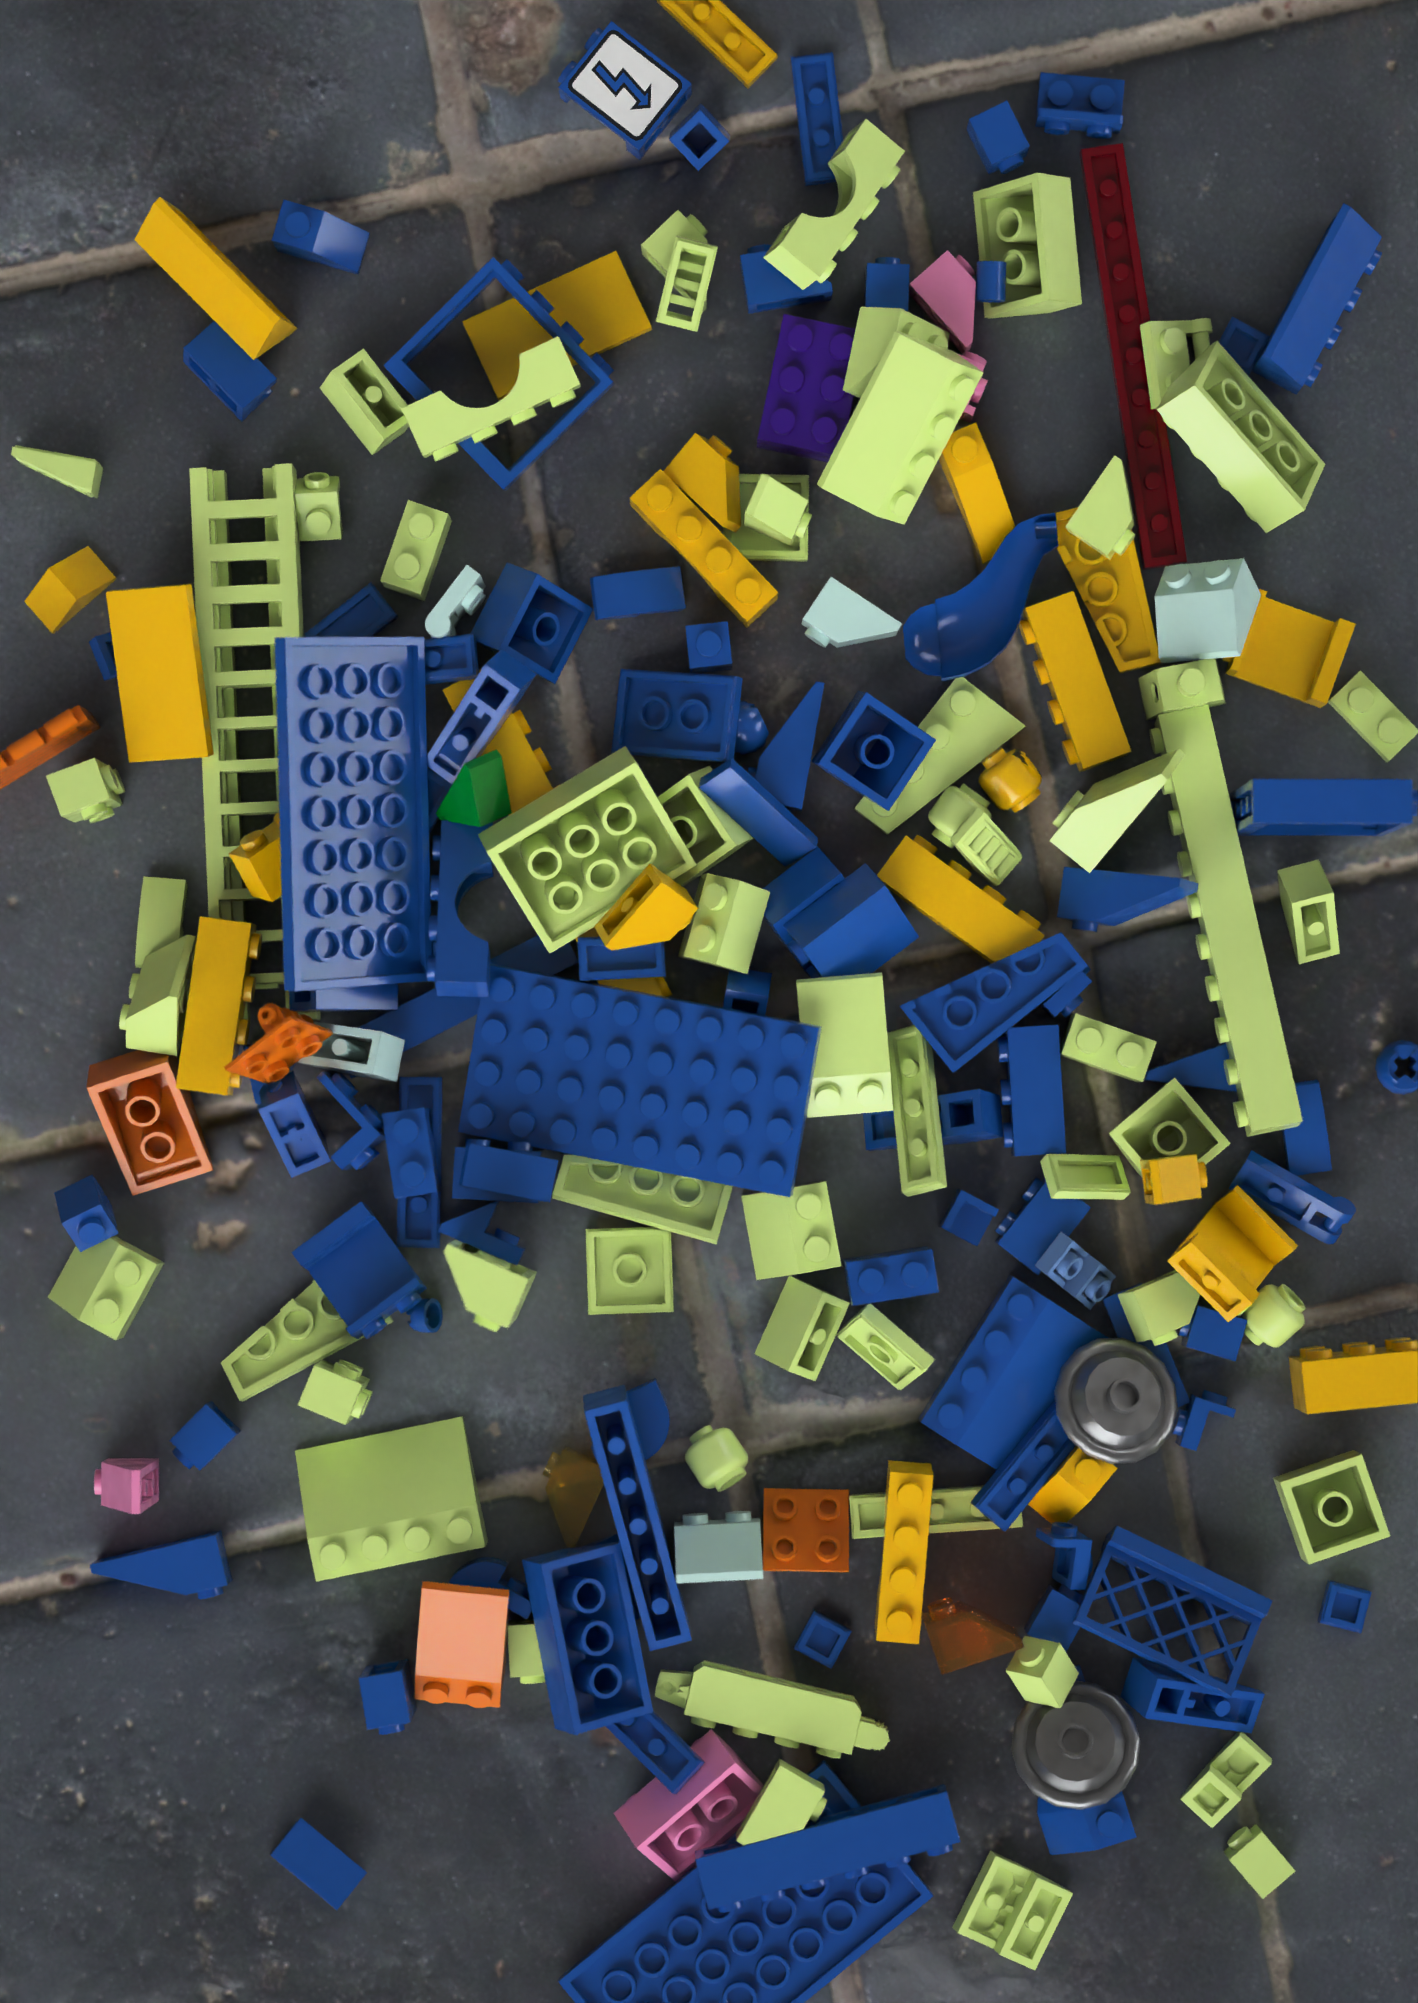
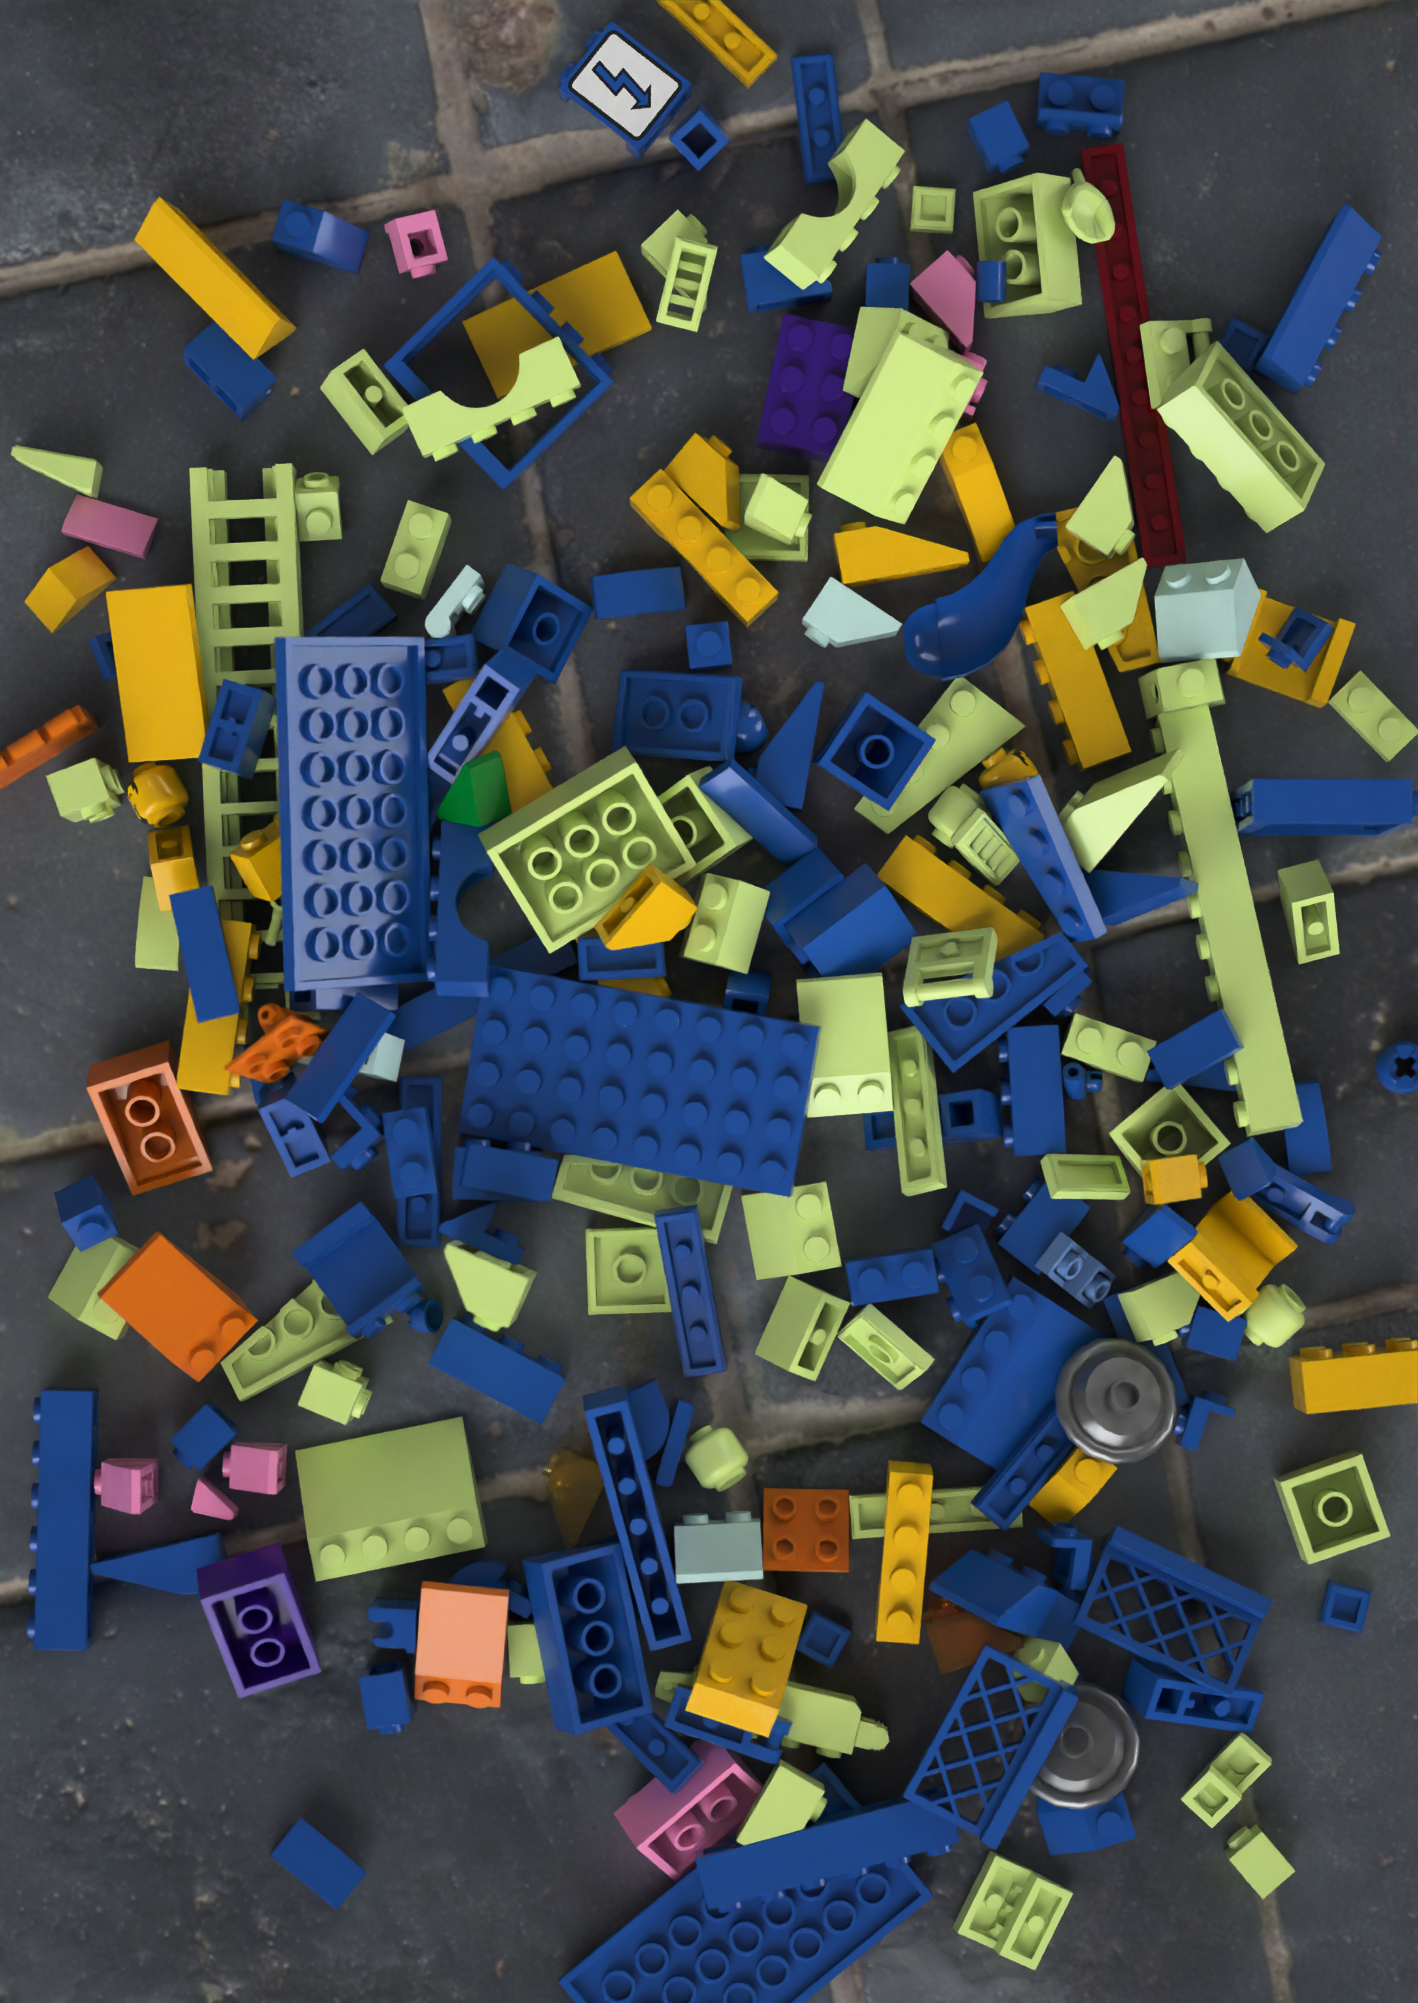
(64, 1519): none -> blue brick
(110, 526): none -> bright pink slope
(157, 794): none -> yellow head
(159, 999): yellowish green slope -> none
(172, 863): none -> yellow slope
(178, 1306): none -> orange slope
(205, 954): none -> blue tile
(211, 1501): none -> bright pink slope
(237, 729): none -> blue hinge
(256, 1466): none -> bright pink slope
(258, 1620): none -> dark purple brick
(275, 924): none -> yellowish green hand
(340, 1057): none -> blue tile
(400, 1624): none -> blue hinge
(423, 230): none -> bright pink brick
(498, 1368): none -> blue brick
(675, 1442): none -> blue tile
(690, 1291): none -> blue tile
(724, 1734): none -> blue plate
(746, 1658): none -> yellow brick
(885, 555): none -> yellow slope
(932, 210): none -> yellowish green tile
(949, 956): none -> yellowish green plate
(971, 1275): none -> blue bracket
(998, 1591): none -> blue slope
(1027, 1755): none -> blue fence
(1042, 846): none -> blue wing
(1080, 1081): none -> blue arm
(1087, 211): none -> yellowish green piece
(1092, 396): none -> blue slope
(1106, 606): none -> yellowish green slope
(1155, 1236): none -> blue slope
(1195, 1049): none -> blue tile
(1247, 1168): none -> blue slope
(1297, 640): none -> blue bracket

